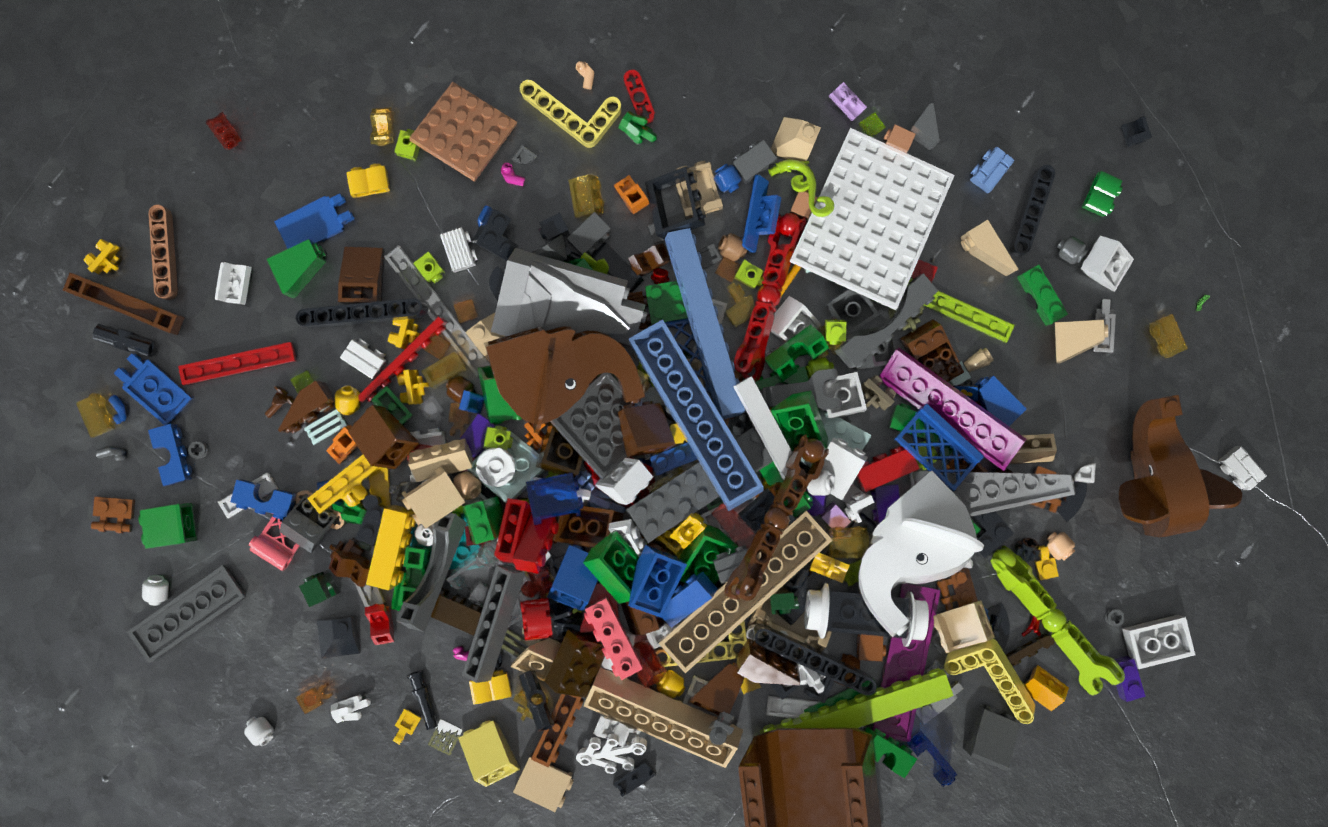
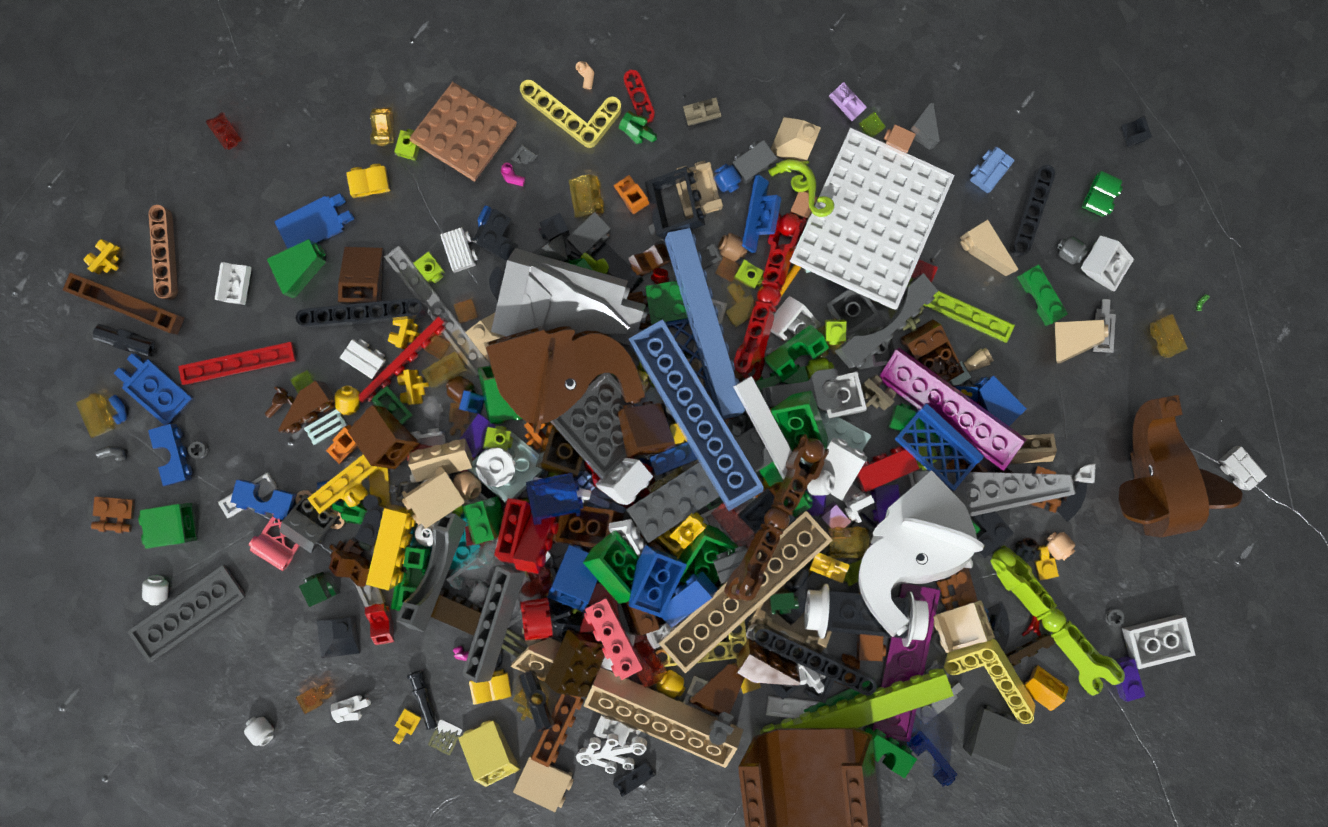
(702, 111): none -> dark tan hips

